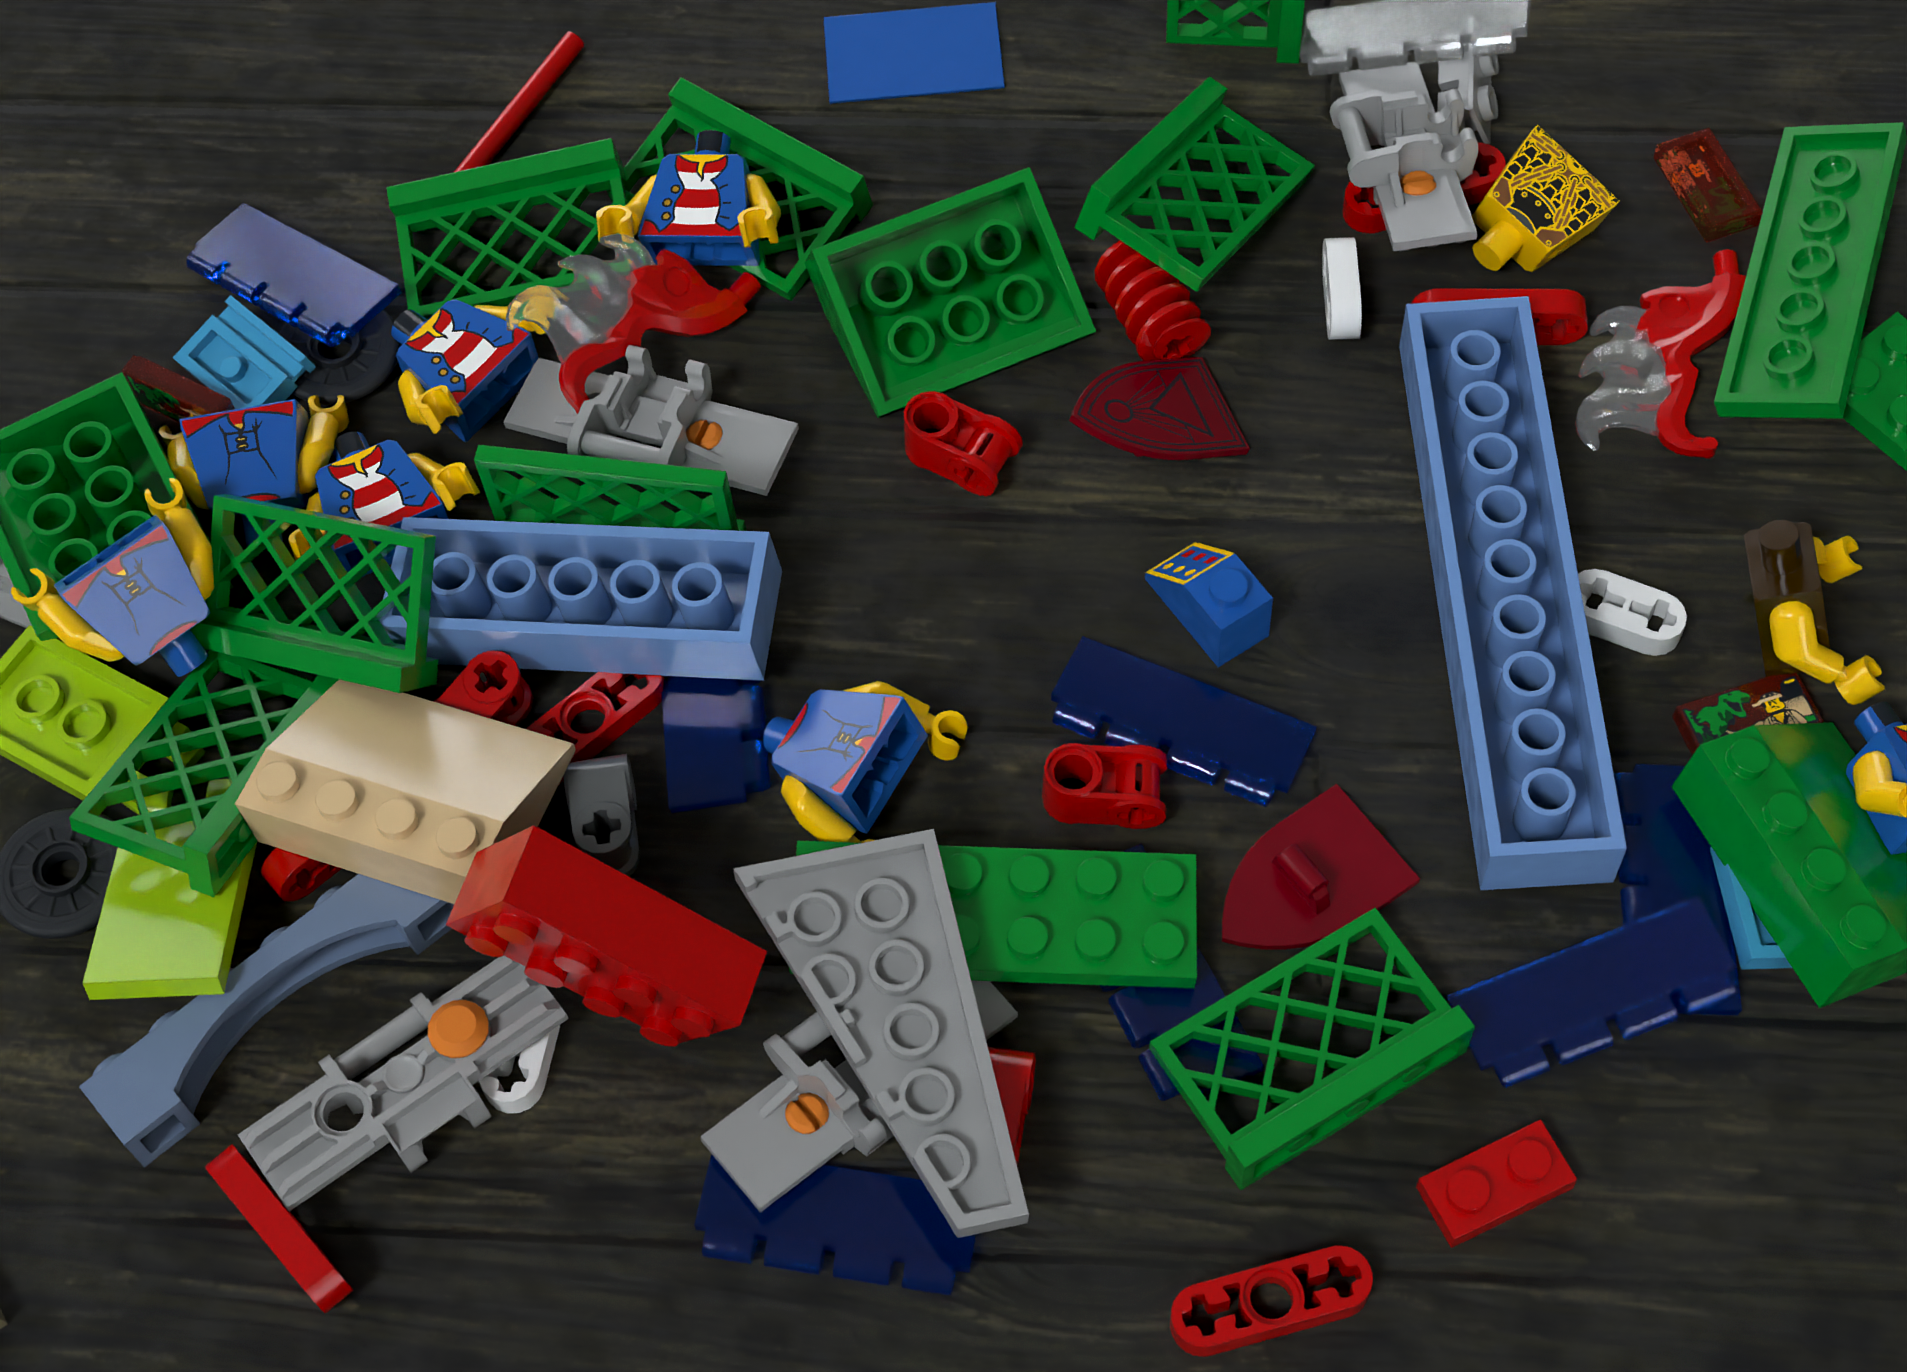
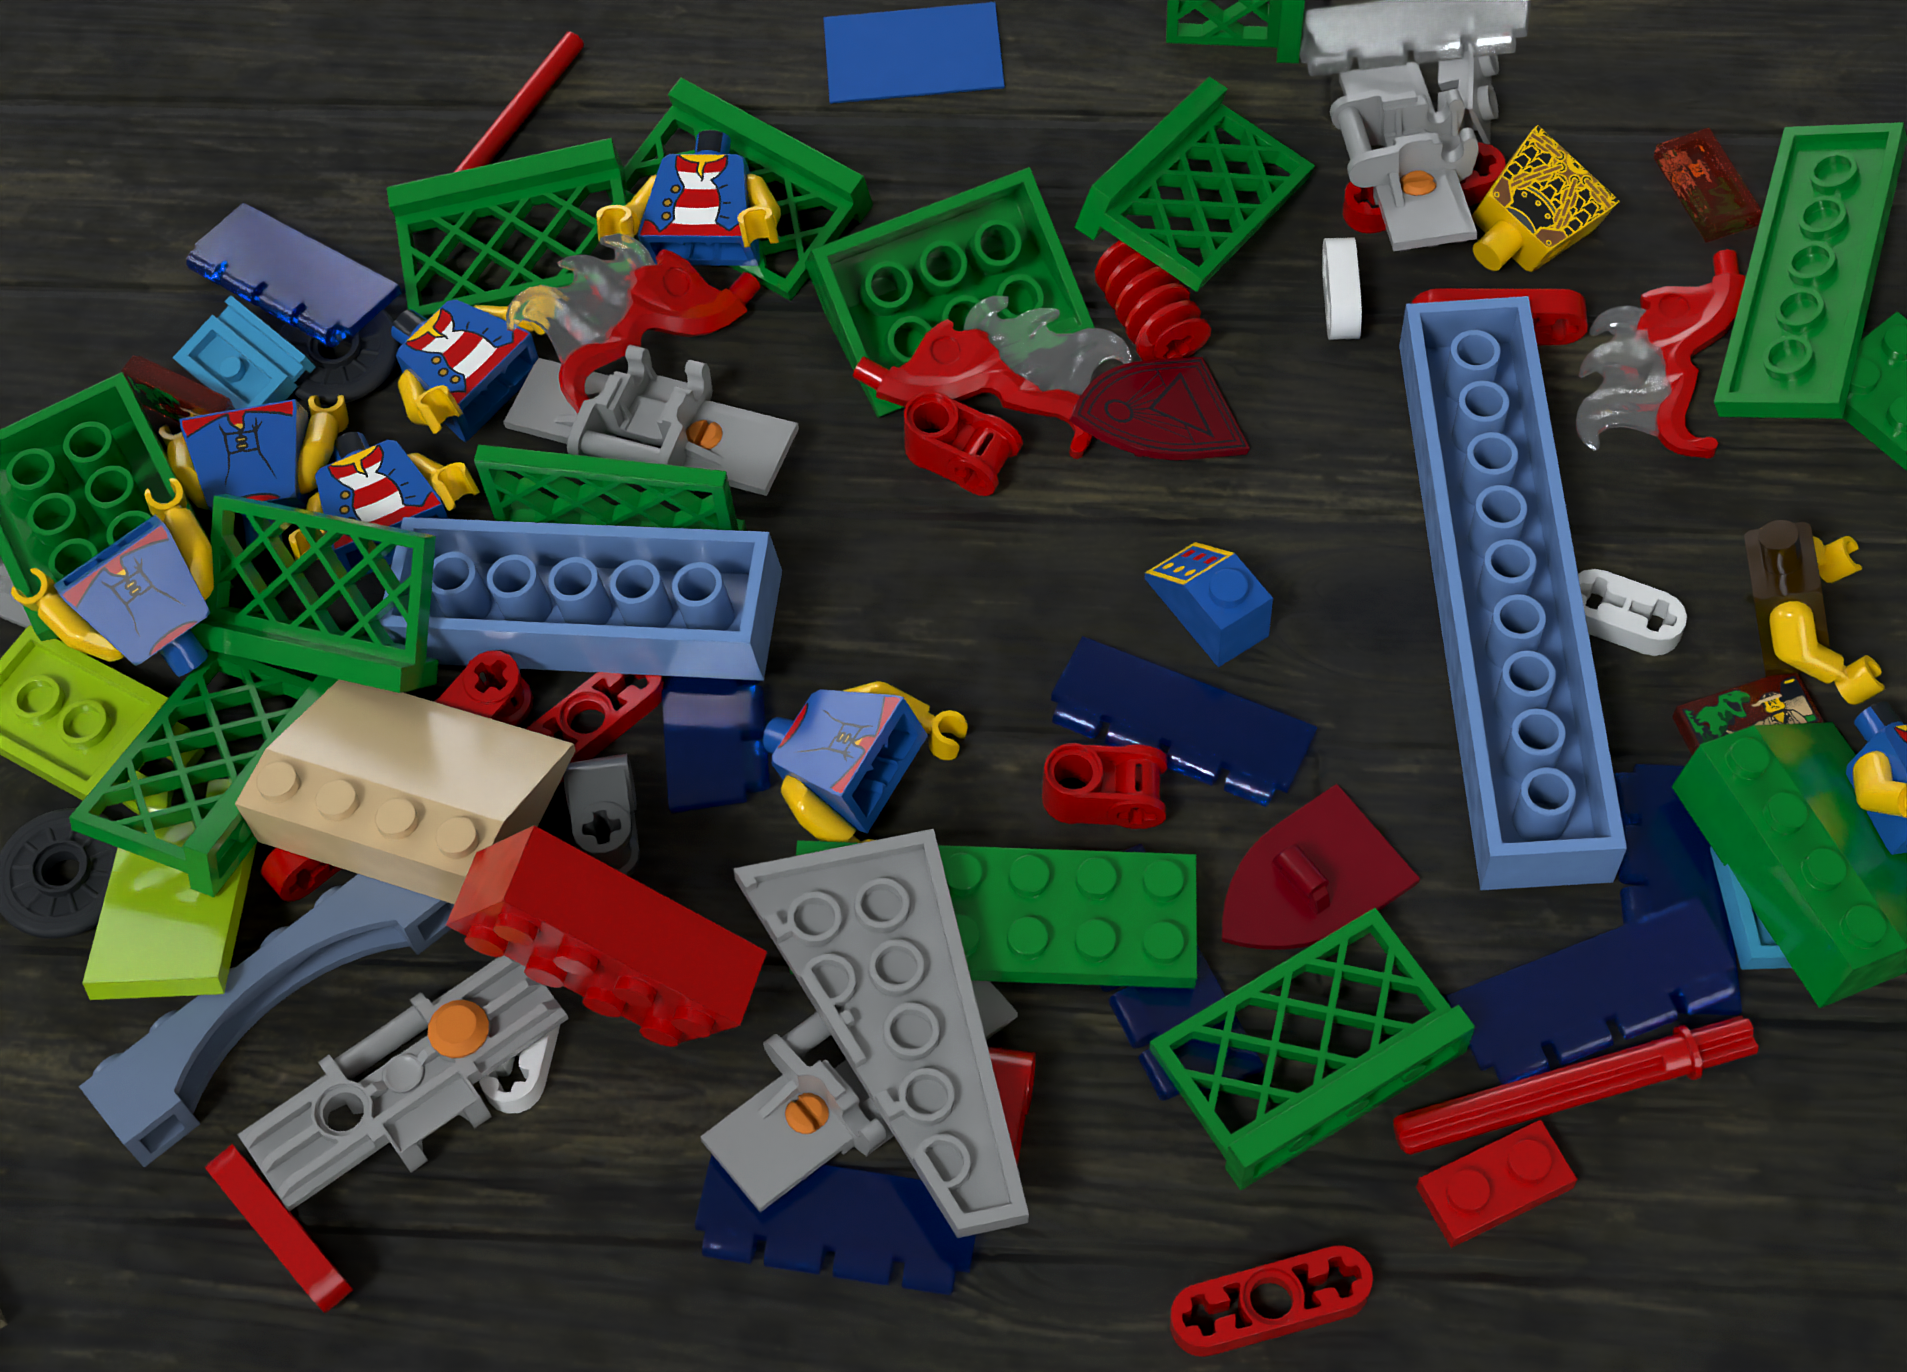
(1006, 357): none -> piece
(1660, 1060): none -> red axle

